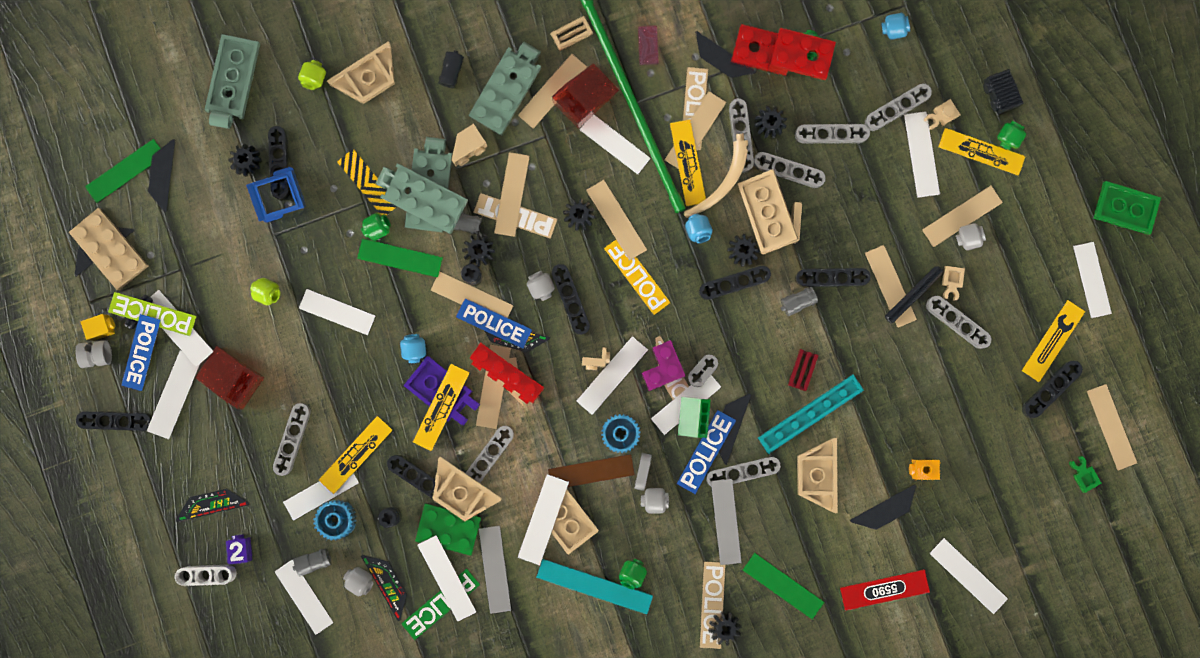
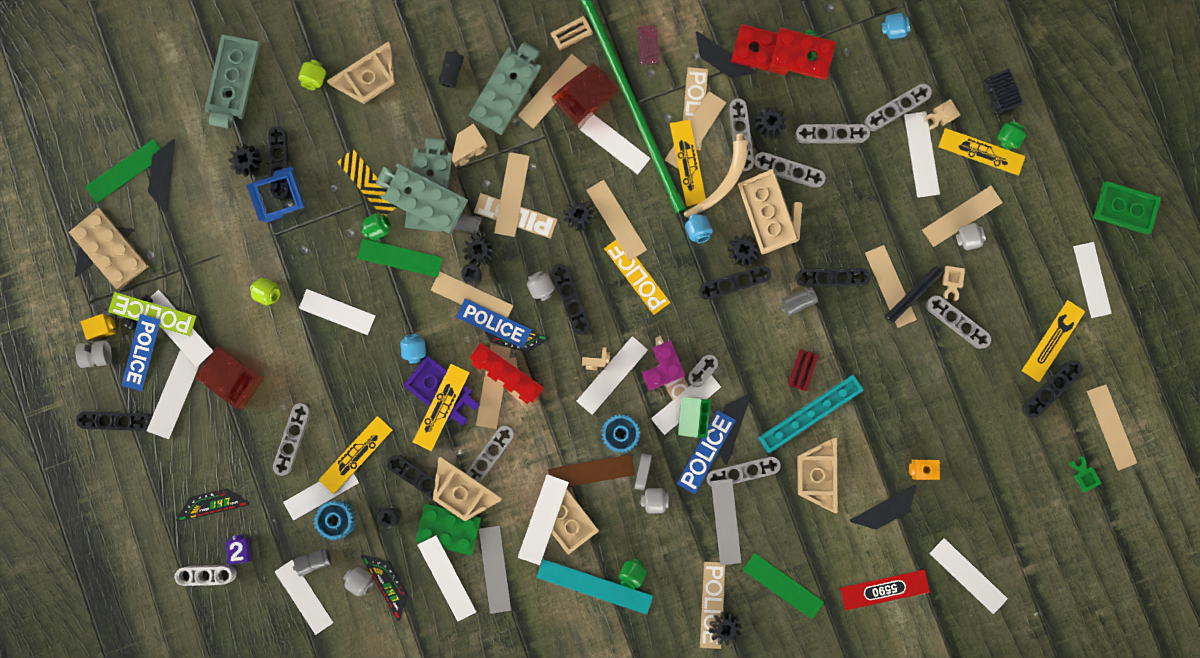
(435, 608): green sticker -> none

